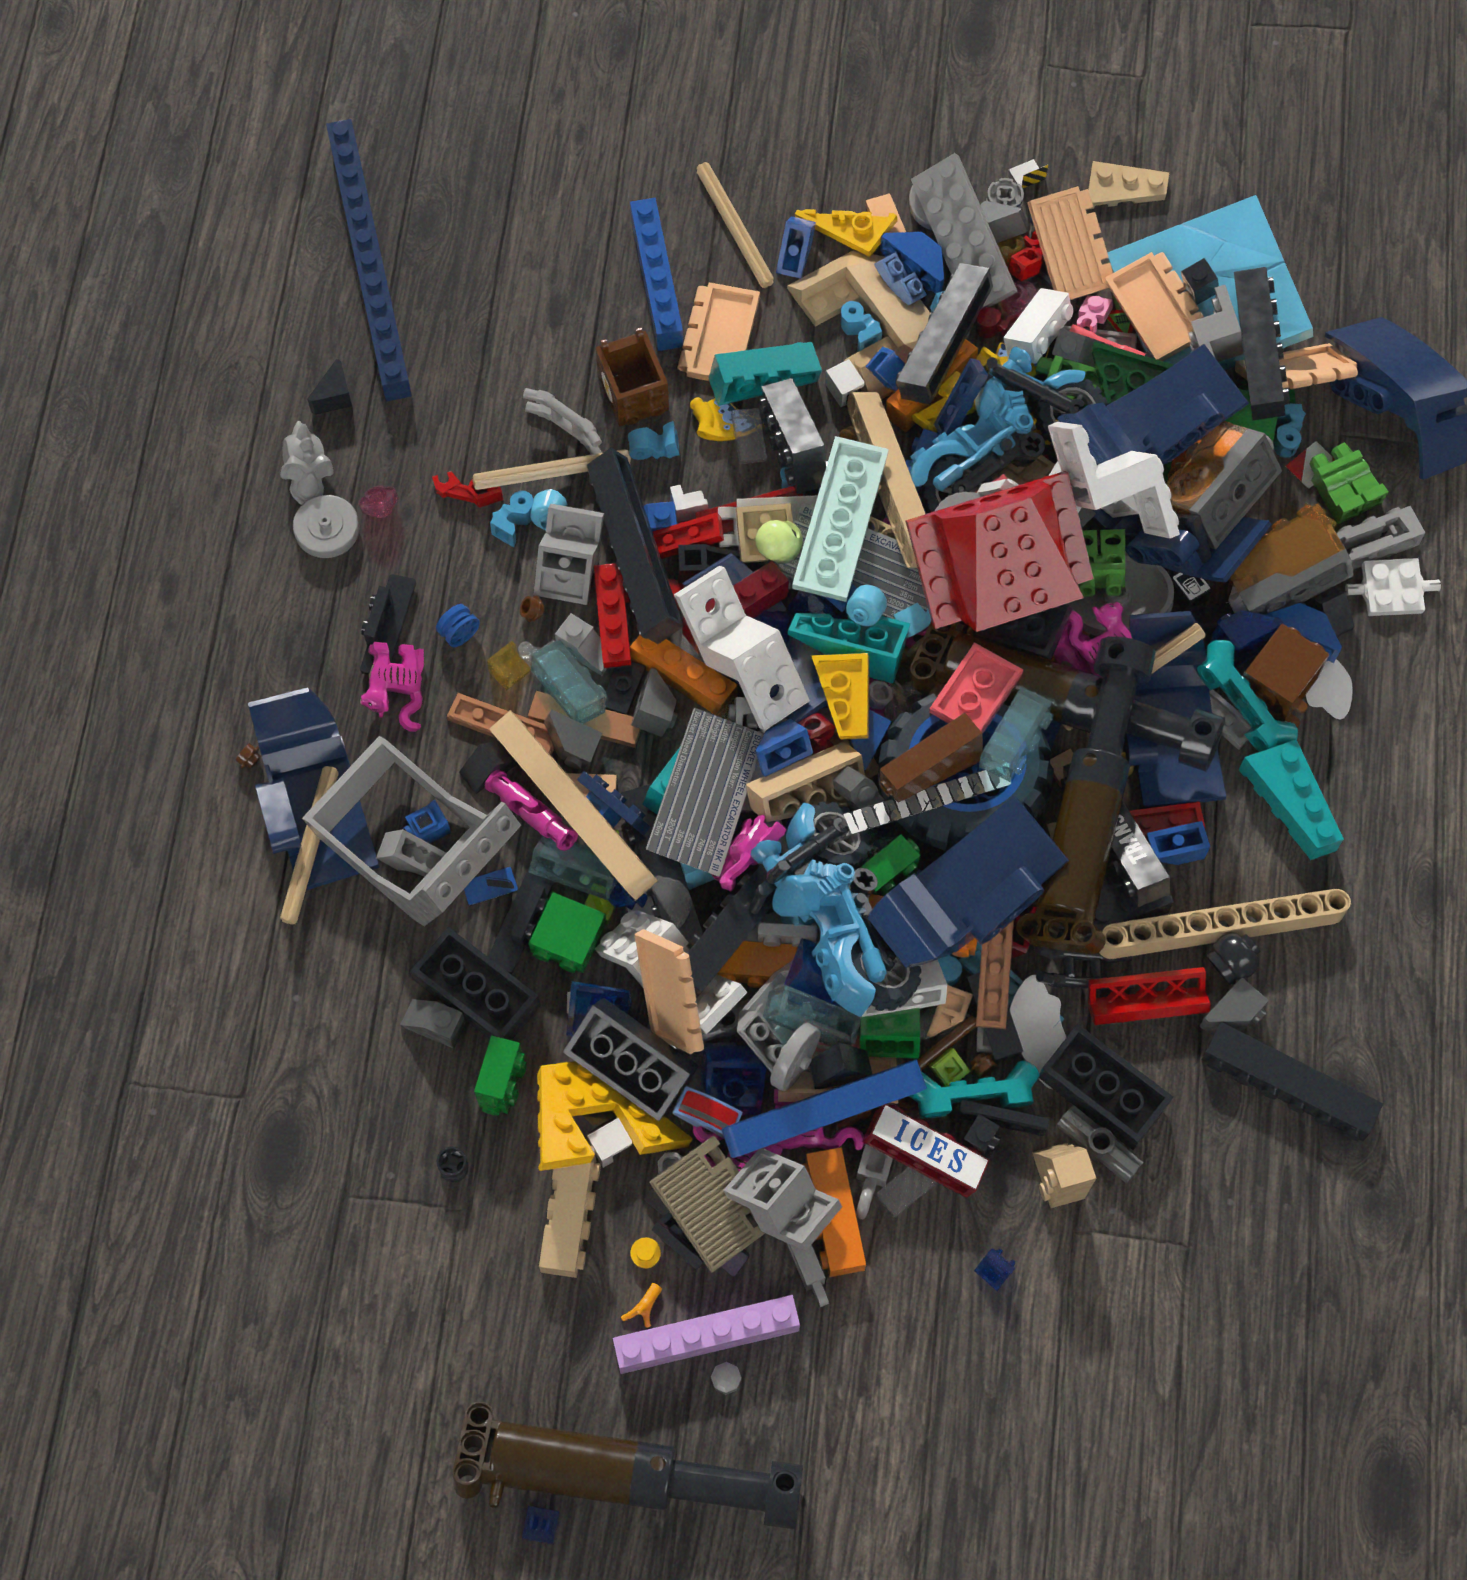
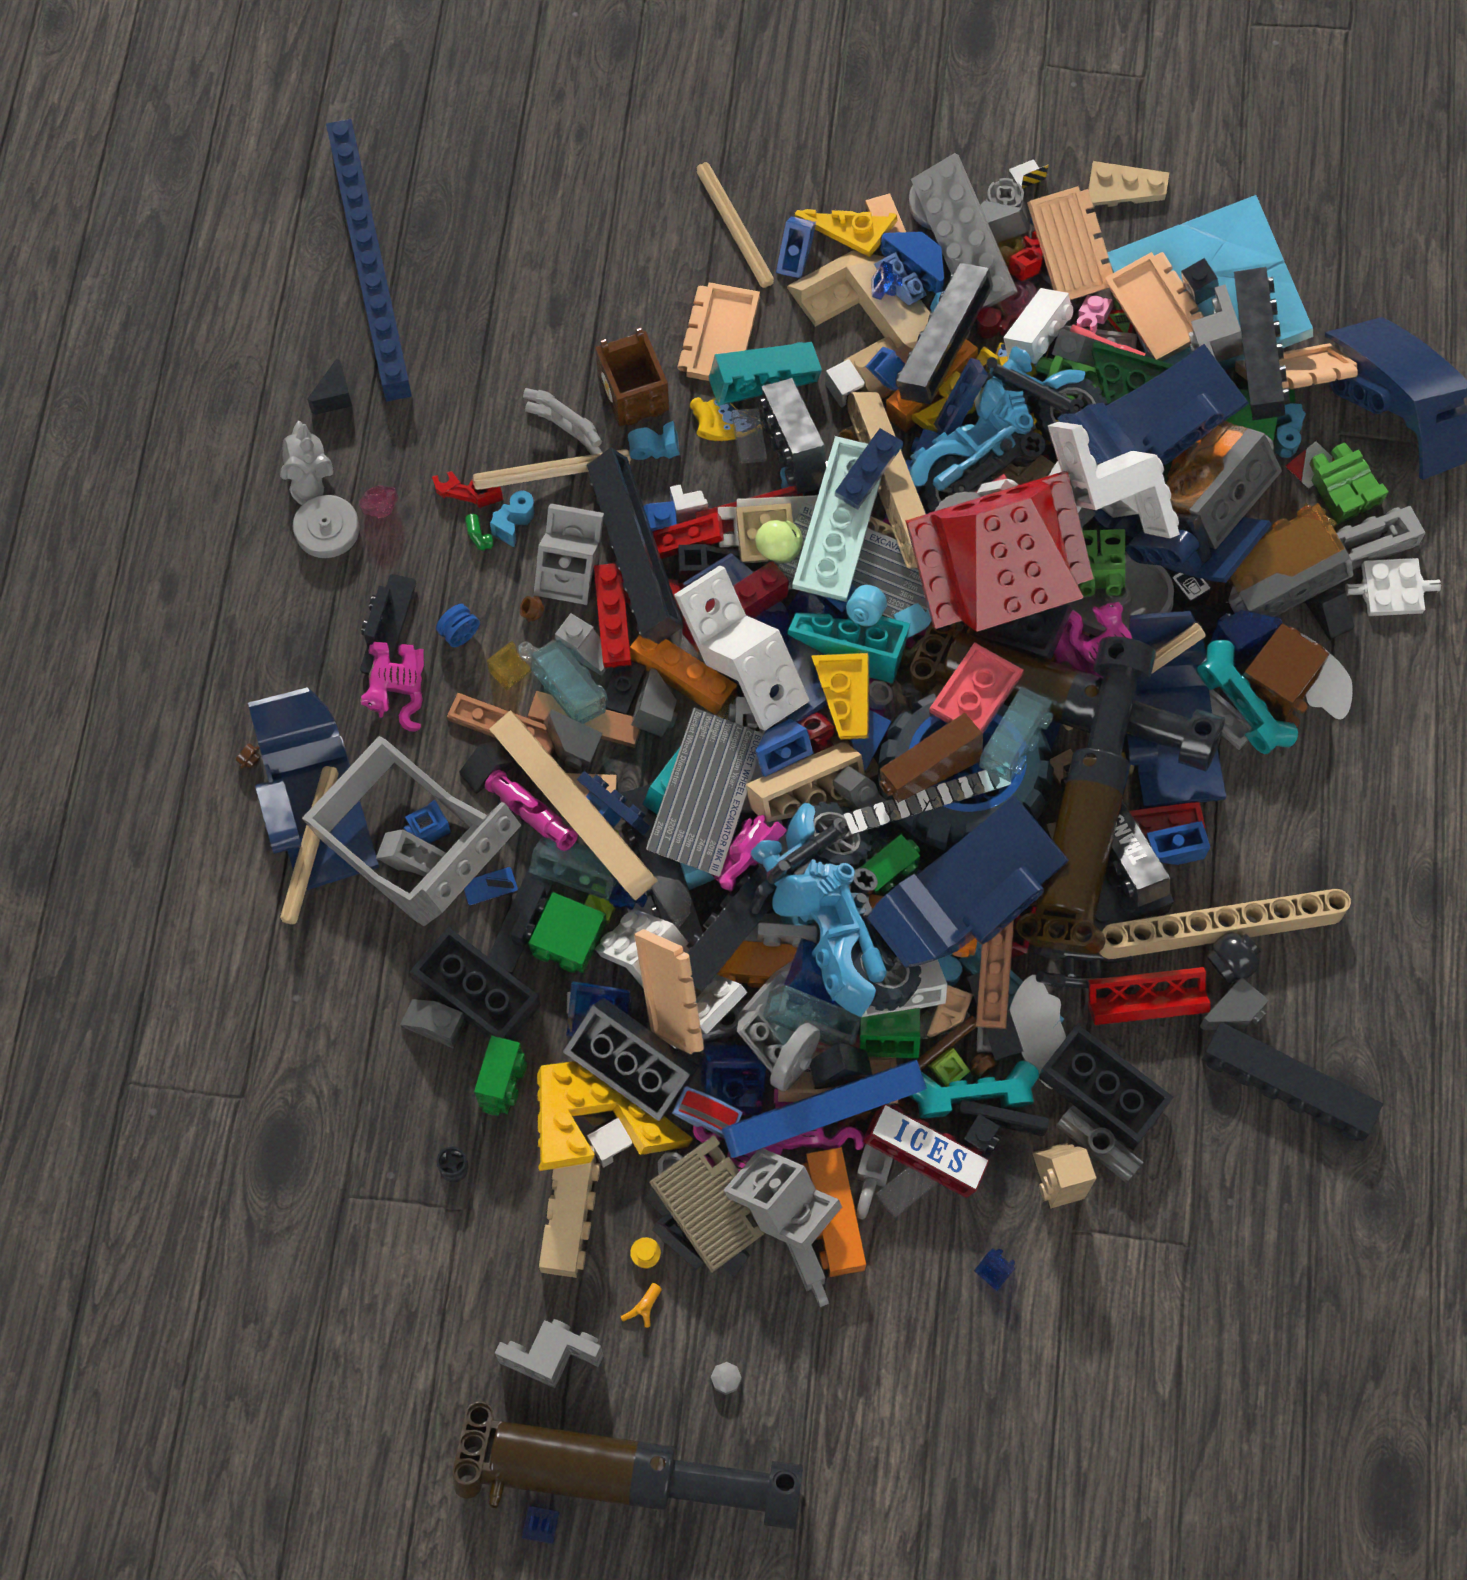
(474, 532): none -> green arm
(541, 503): medium azure head -> none
(550, 1352): none -> light grey bracket
(656, 274): blue brick -> none
(706, 1334): lavender brick -> none
(856, 323): dark azure leg -> none
(868, 468): none -> dark blue plate
(884, 281): none -> clear blue tile
(1293, 794): teal wedge -> none
(1312, 625): blue slope -> none

